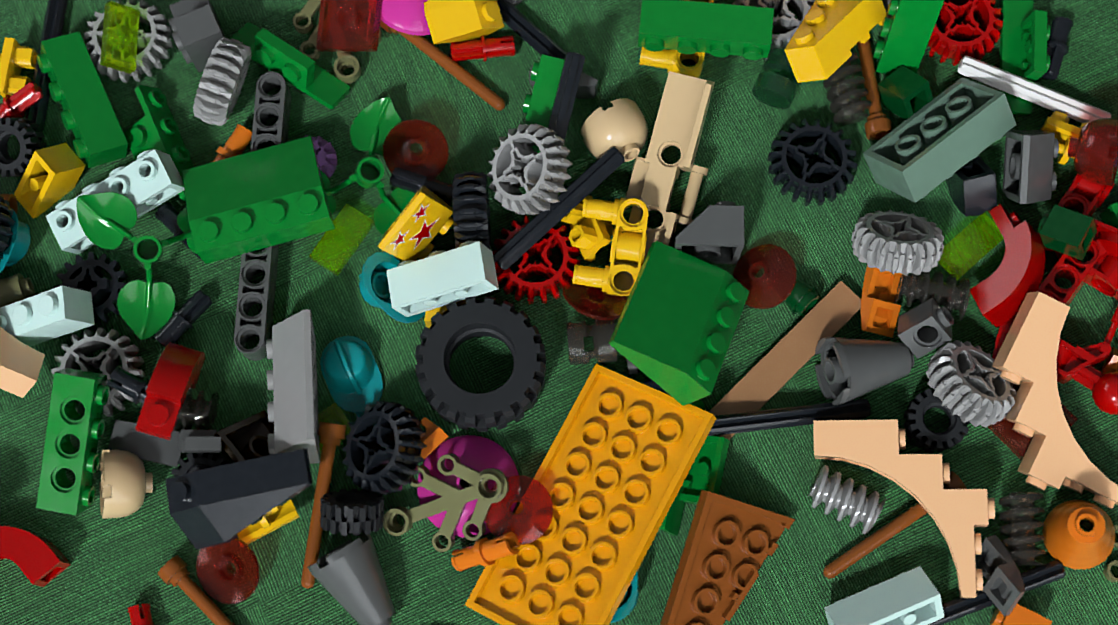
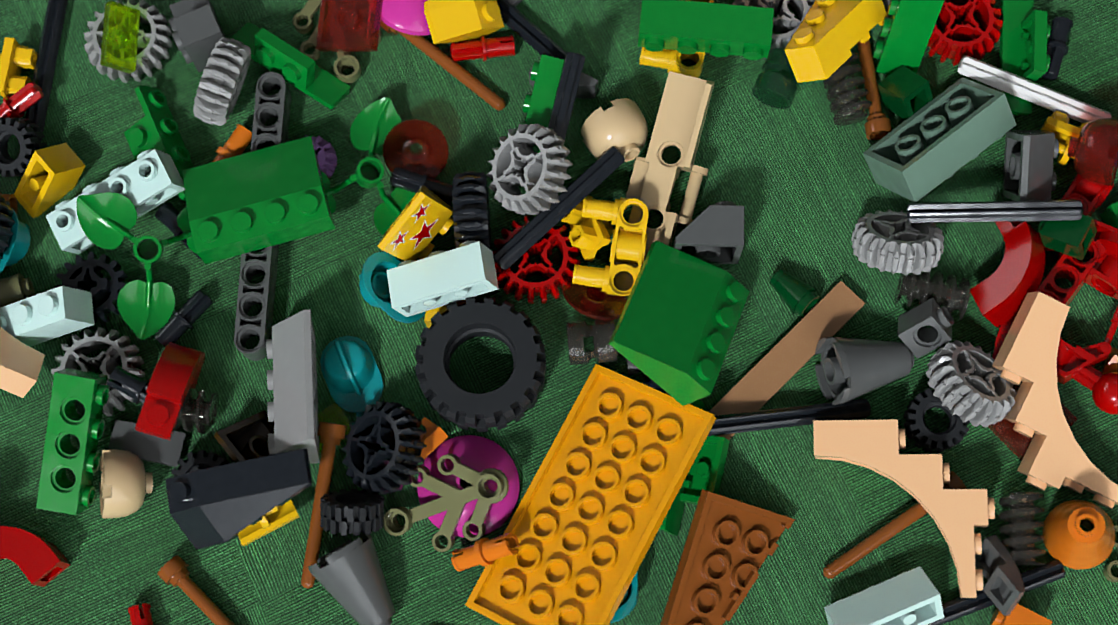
(83, 100): green brick -> none
(199, 441): dark grey slope -> none
(220, 578): clear red dish -> none
(340, 243): clear neon green plate -> none
(533, 519): clear red dish -> none
(775, 283): clear red dish -> none
(801, 155): black gear -> none
(846, 500): light grey piece -> none
(877, 302): orange slope -> none
(970, 246): clear neon green slope -> none
(973, 188): black slope -> none
(995, 211): none -> black axle

